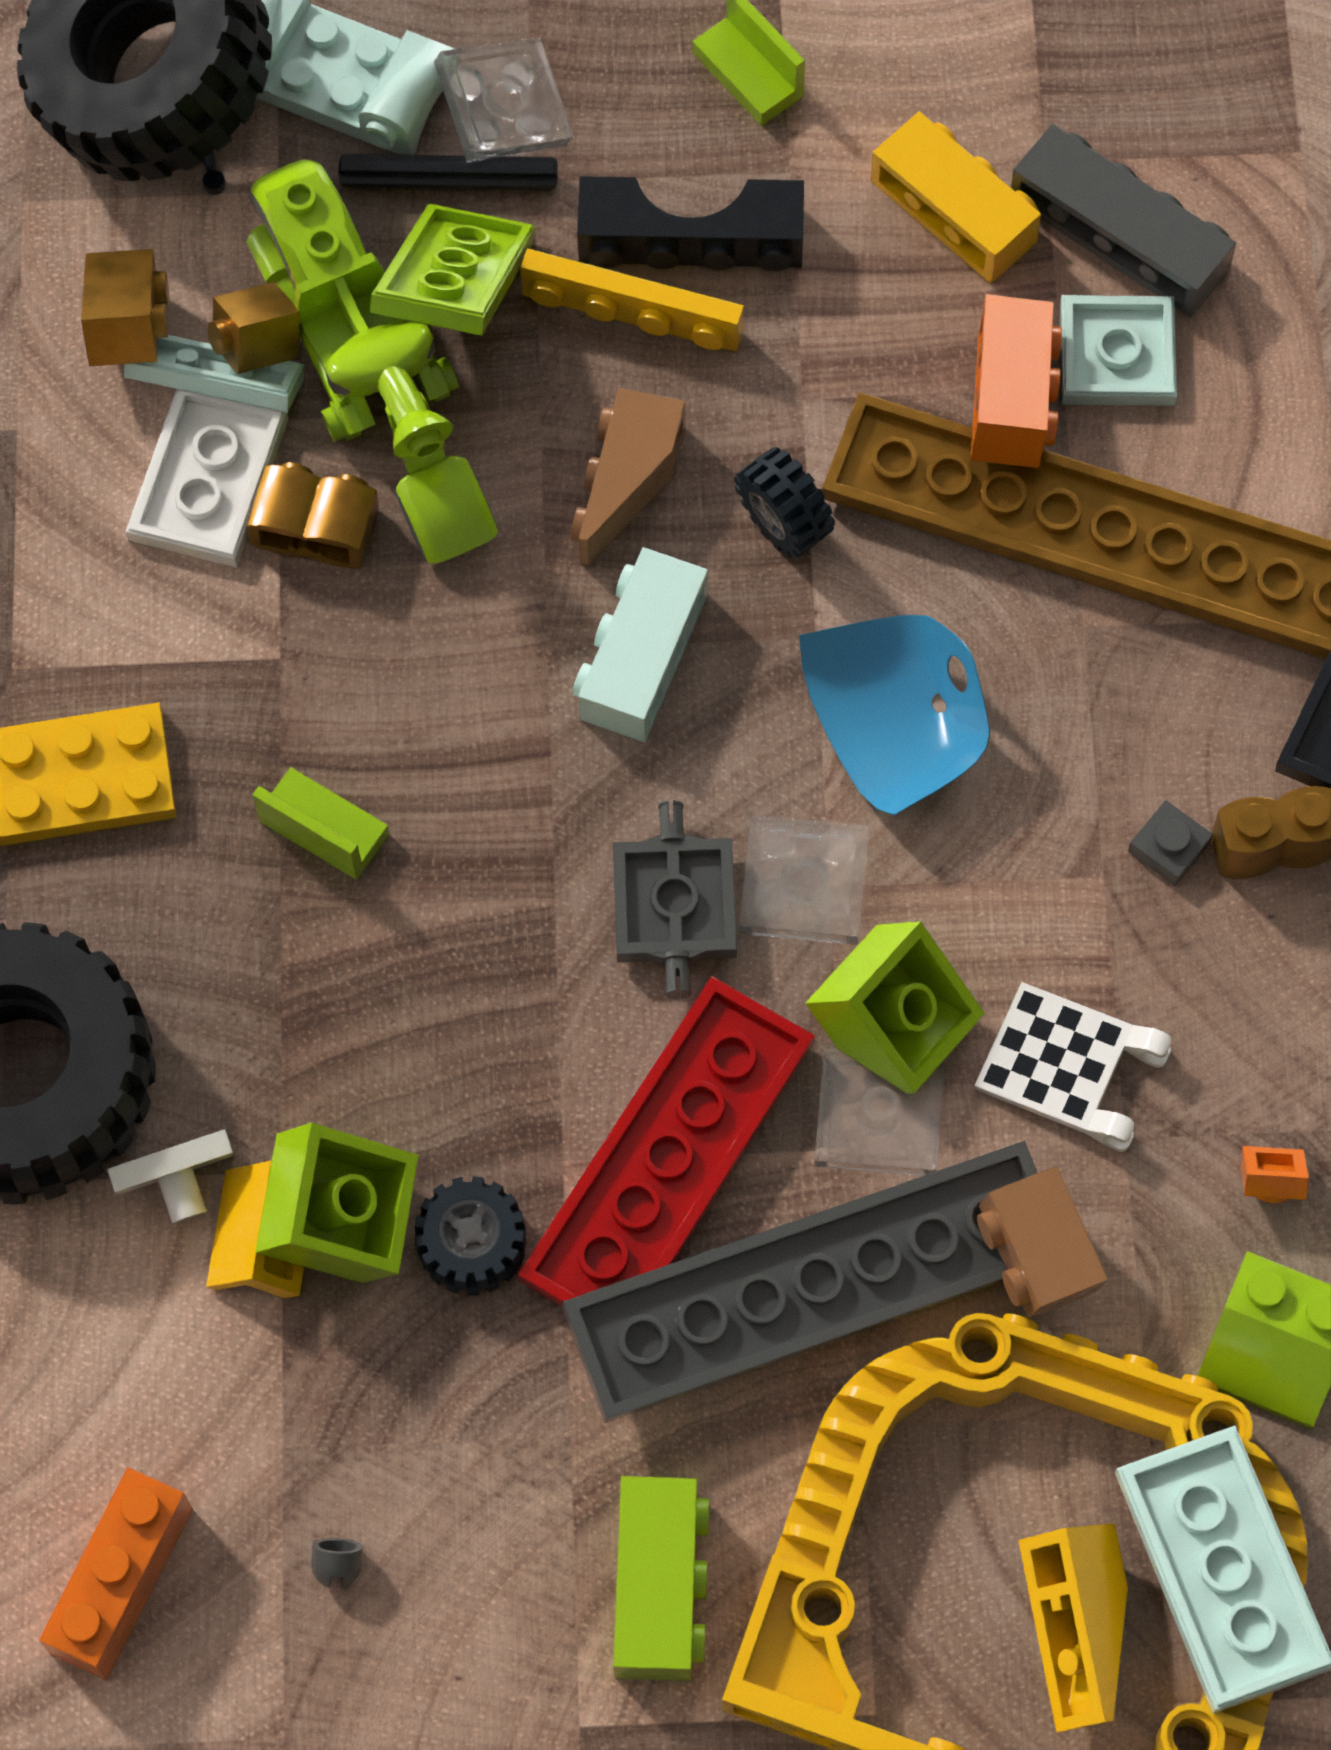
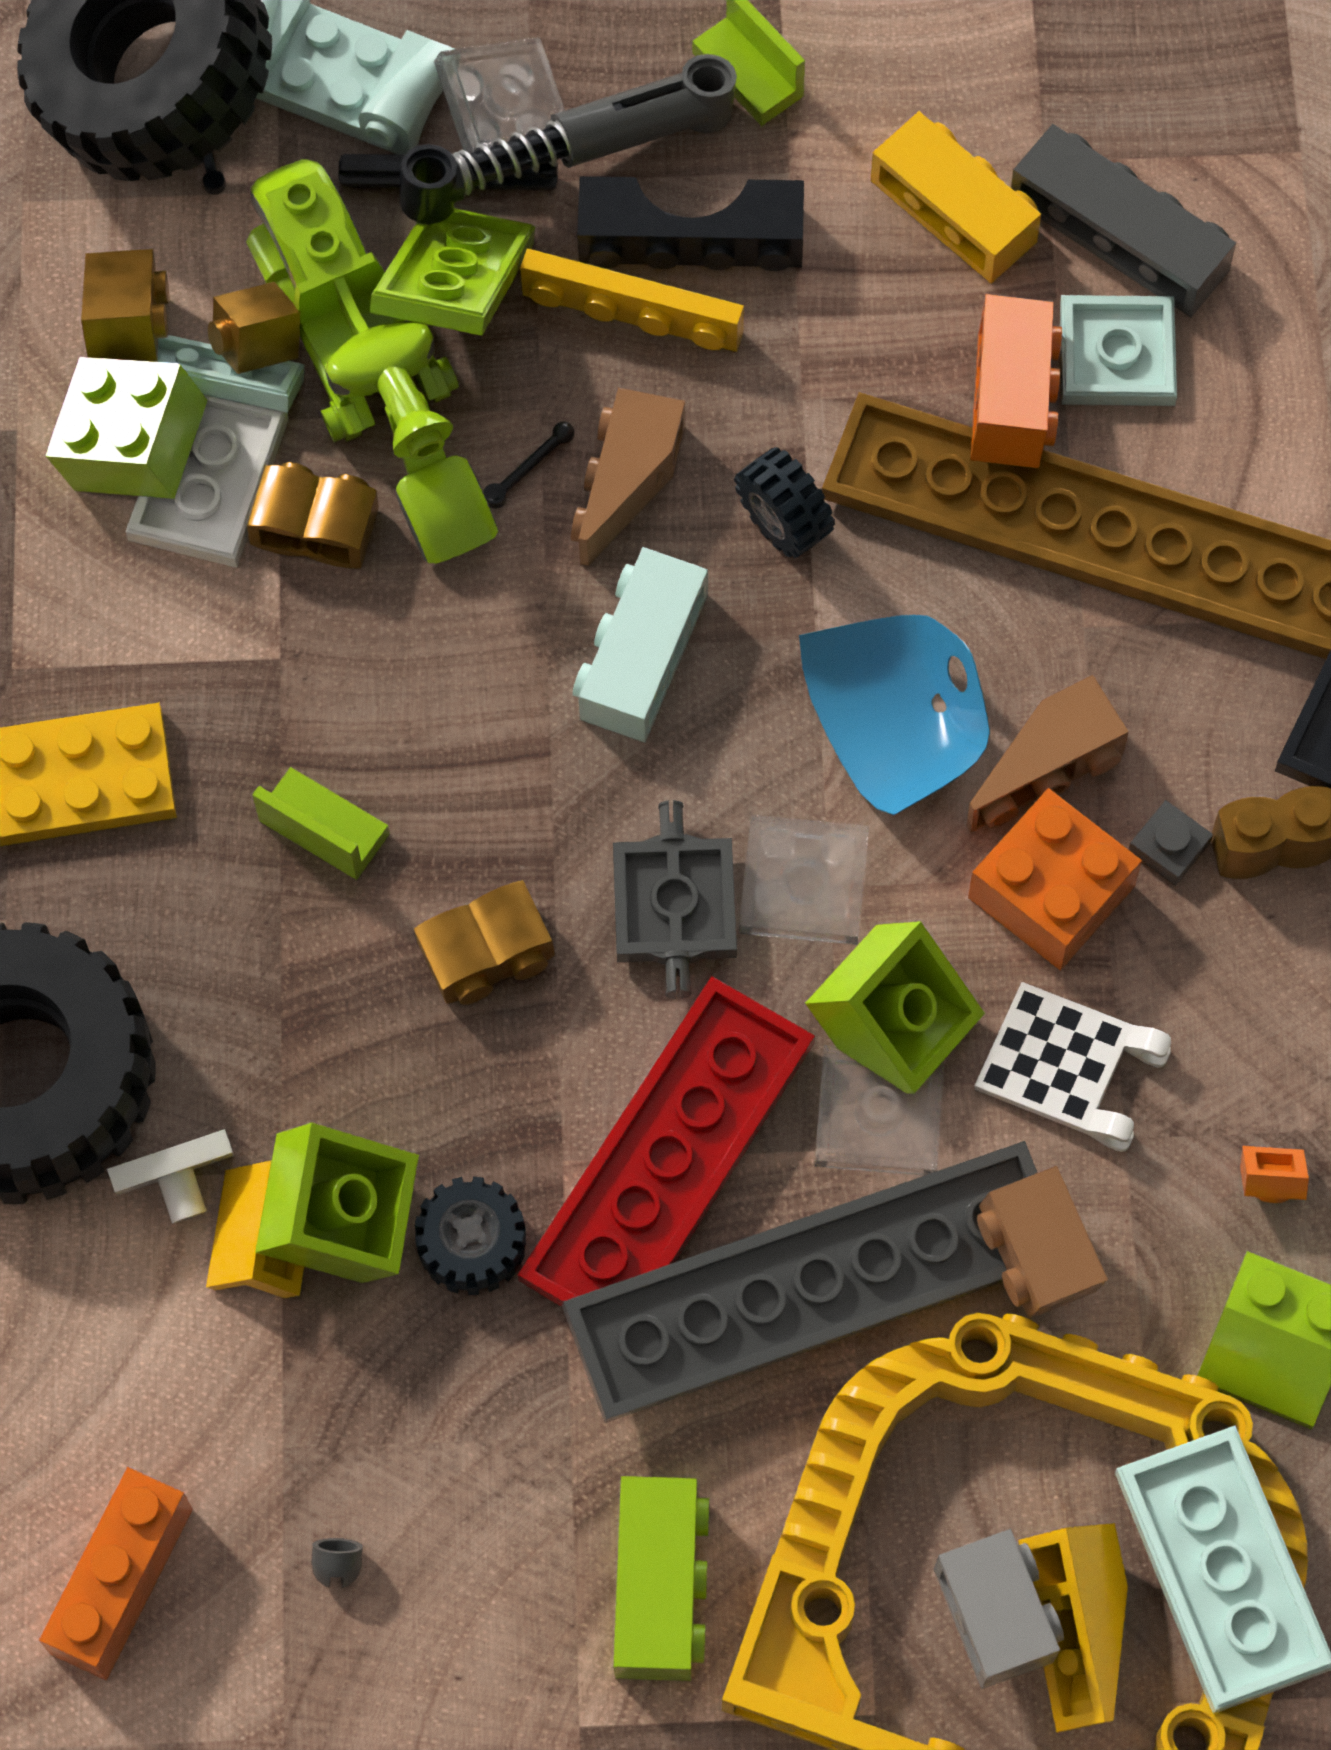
(127, 427): none -> lime brick
(484, 943): none -> pearl gold brick
(496, 493): none -> black hinge
(694, 100): none -> piece
(998, 1608): none -> light grey brick
(1054, 879): none -> orange brick
(1060, 742): none -> medium nougat slope

